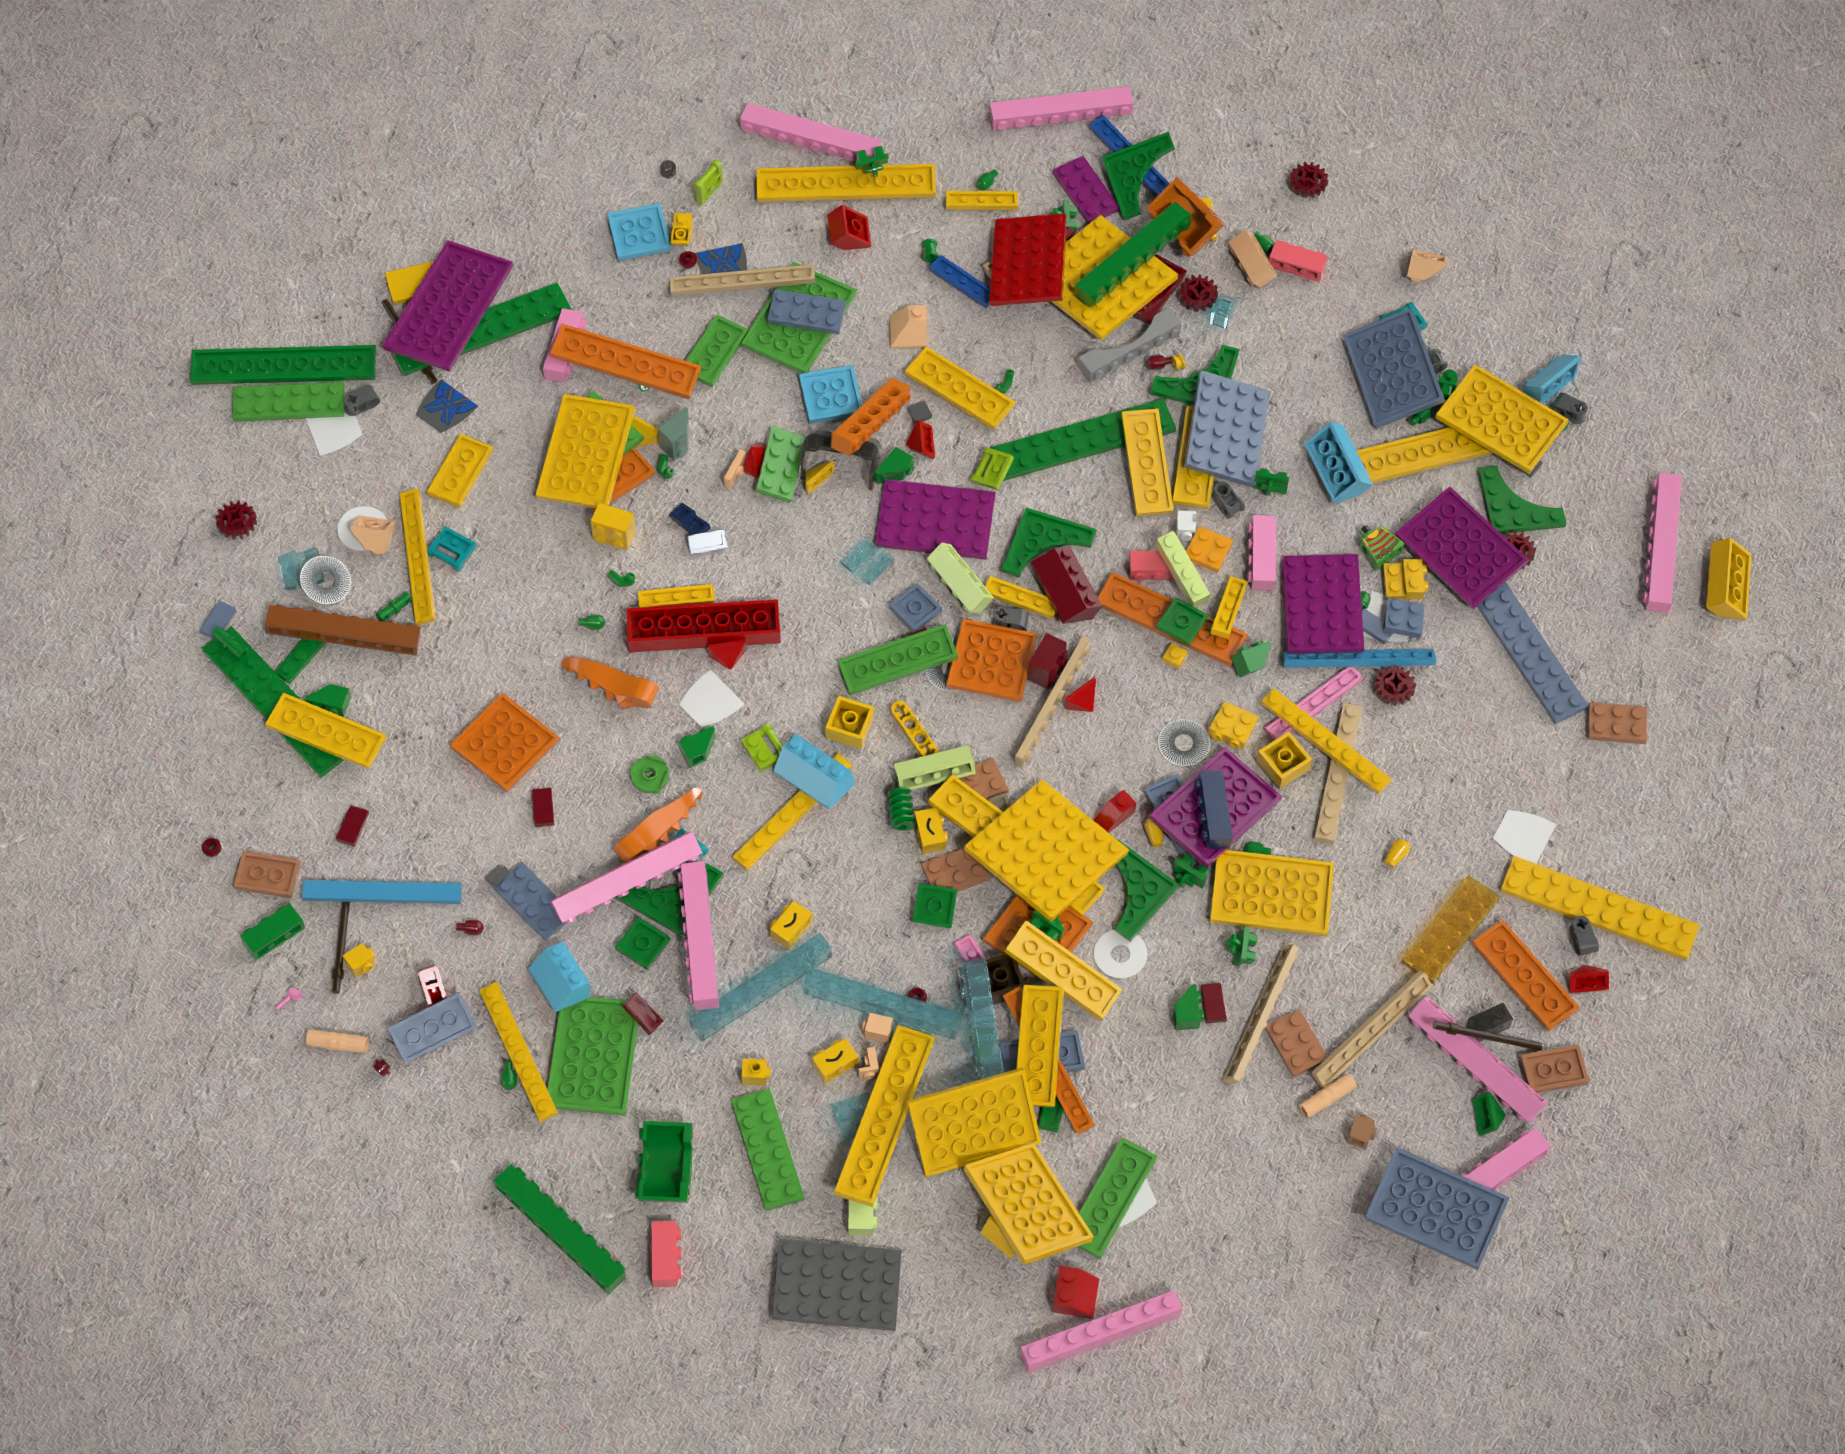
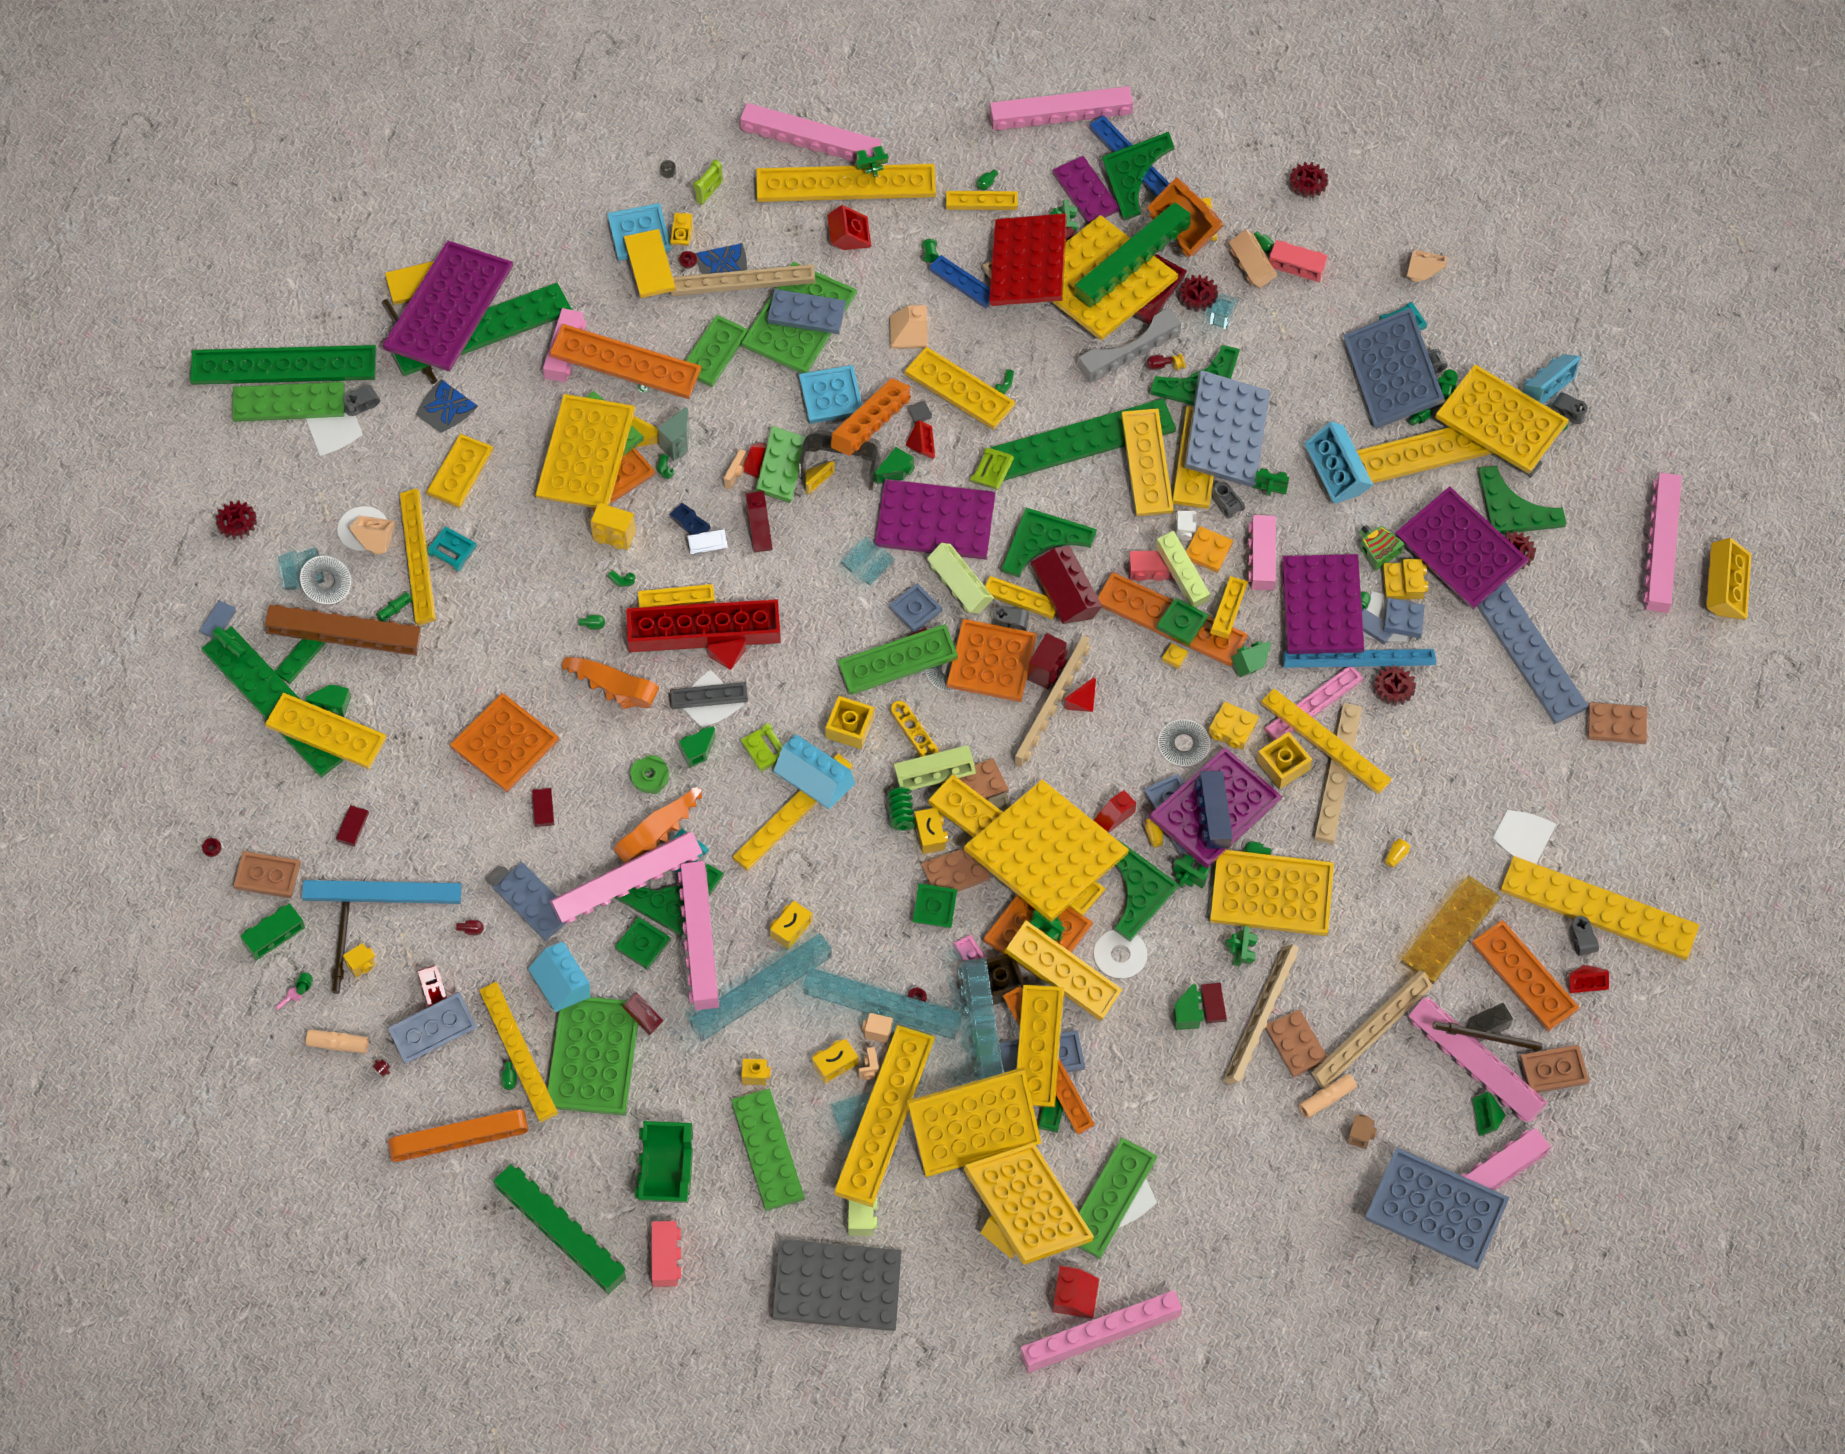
(303, 982): none -> green cylinder
(458, 1135): none -> orange beam
(649, 263): none -> yellow tile
(709, 695): none -> dark grey tile
(758, 521): none -> dark red slope

